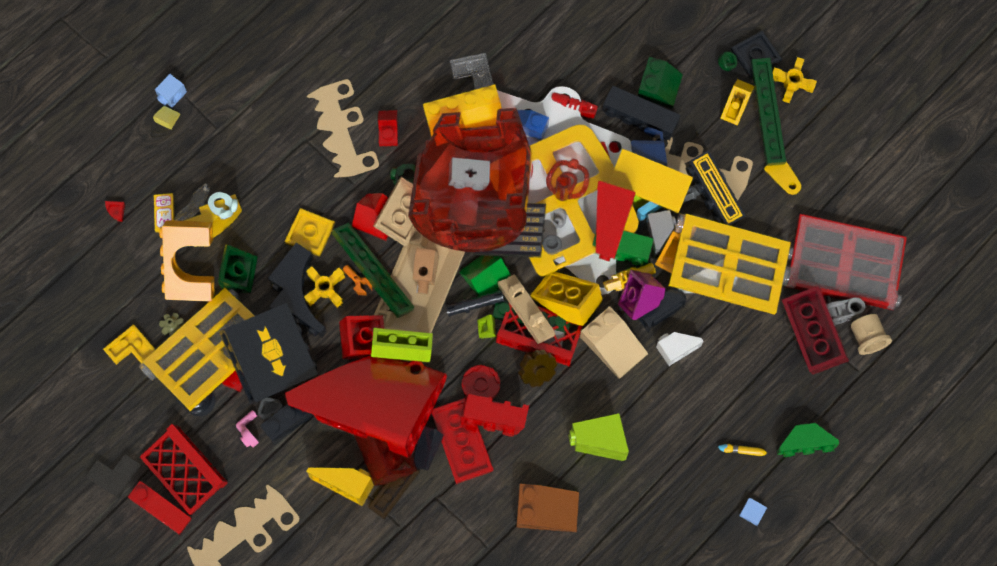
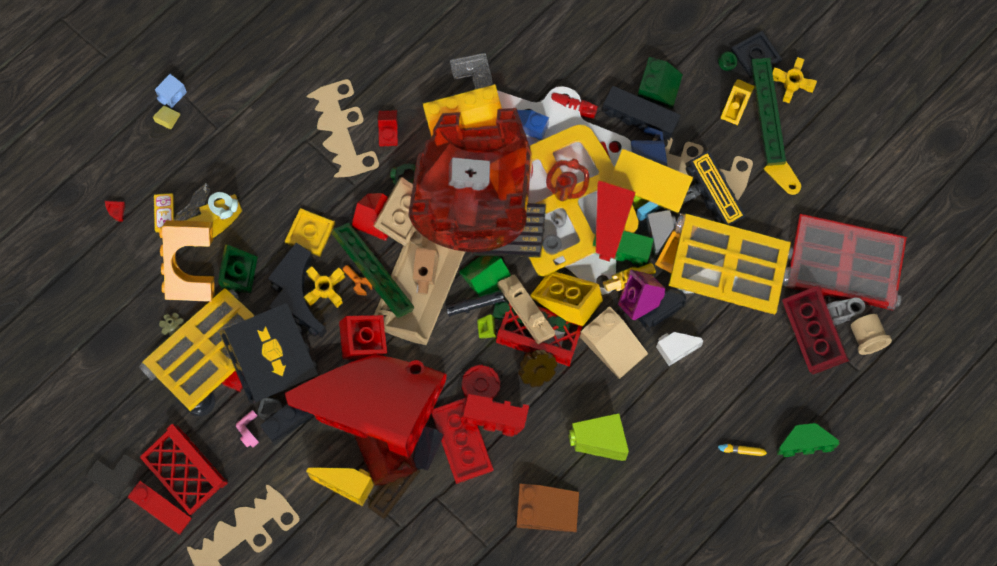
(128, 342): yellow tile -> none
(402, 345): lime brick -> none
(753, 511): light blue tile -> none

